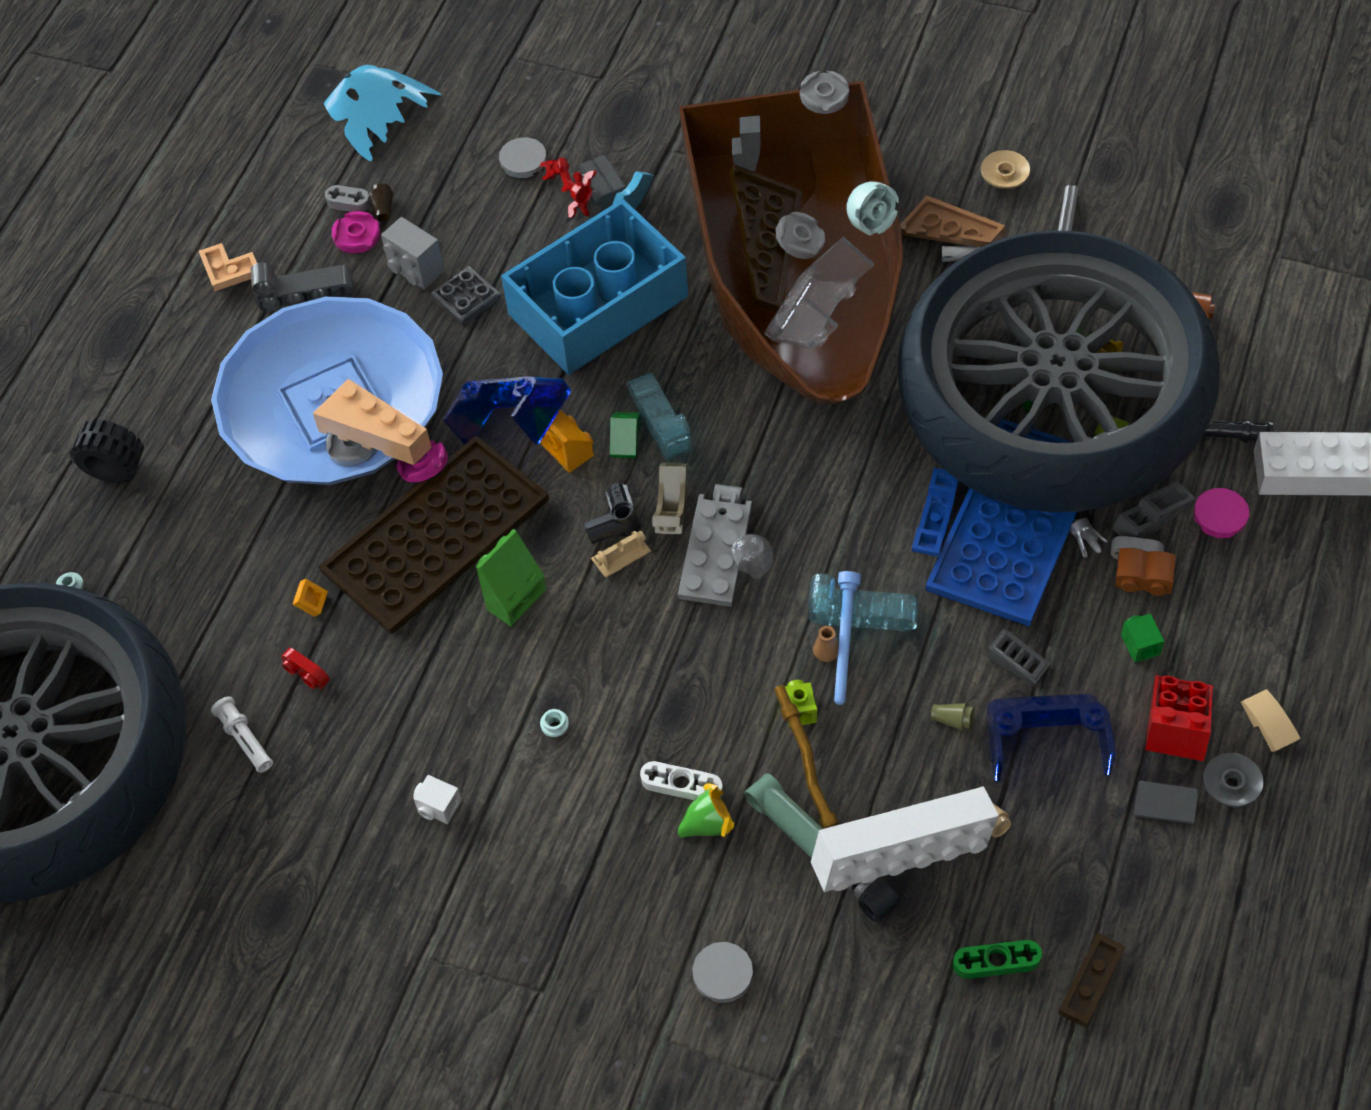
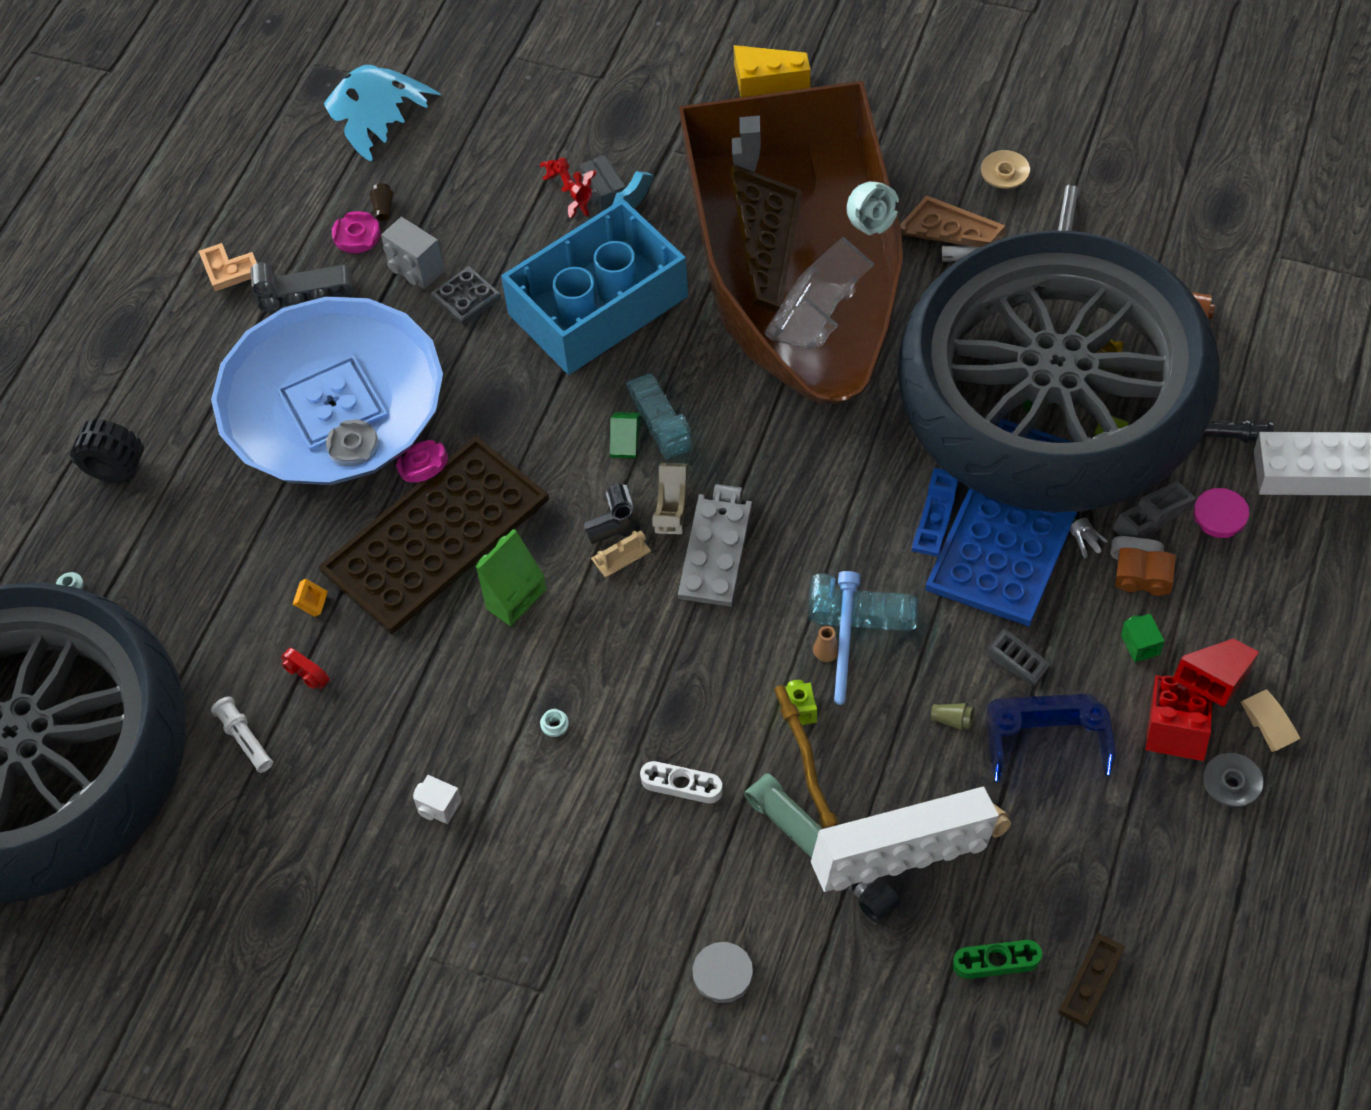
(347, 198): light grey beam -> none
(366, 419): light nougat wedge -> none
(522, 157): light grey tile -> none
(535, 401): clear blue windscreen -> none
(567, 442): light orange slope -> none
(706, 815): bright green hat -> none
(752, 555): clear hair -> none
(770, 70): none -> yellow wedge
(800, 235): light grey tile -> none
(824, 92): light grey tile -> none
(1165, 802): dark grey slope -> none
(1216, 670): none -> red slope

